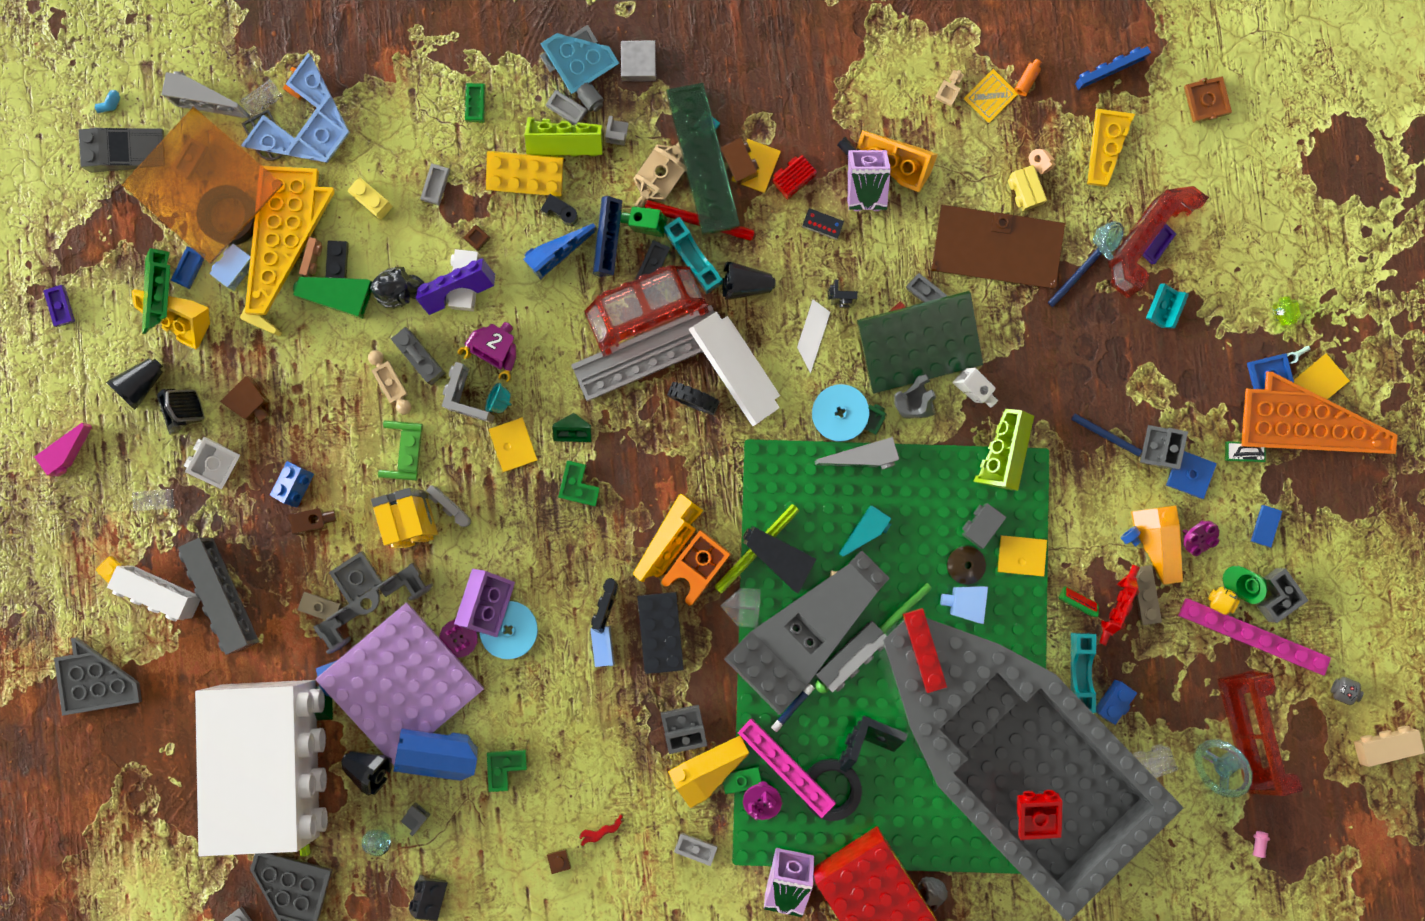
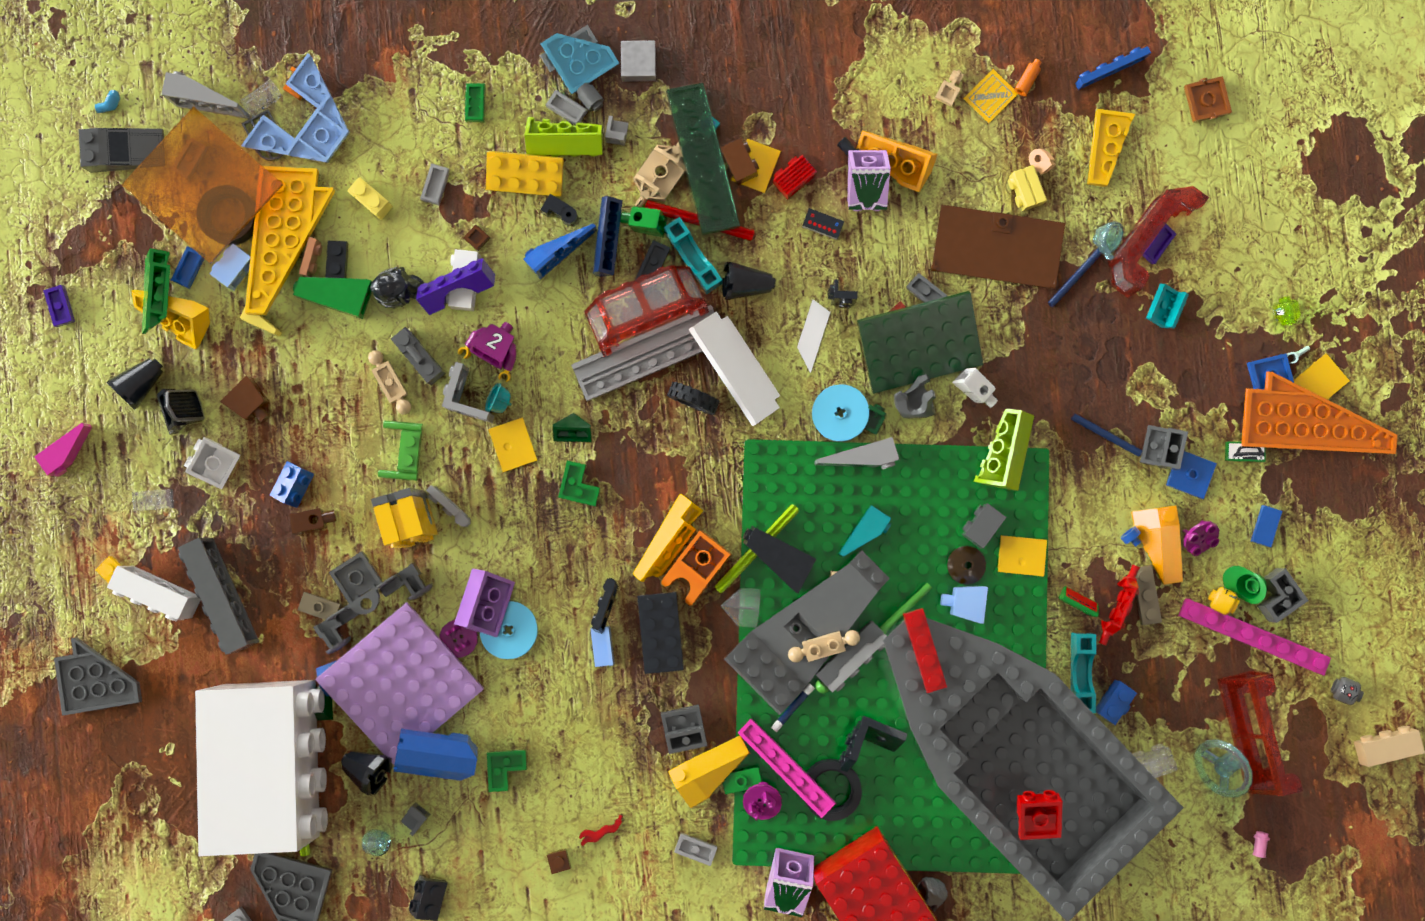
(824, 646): none -> tan plate

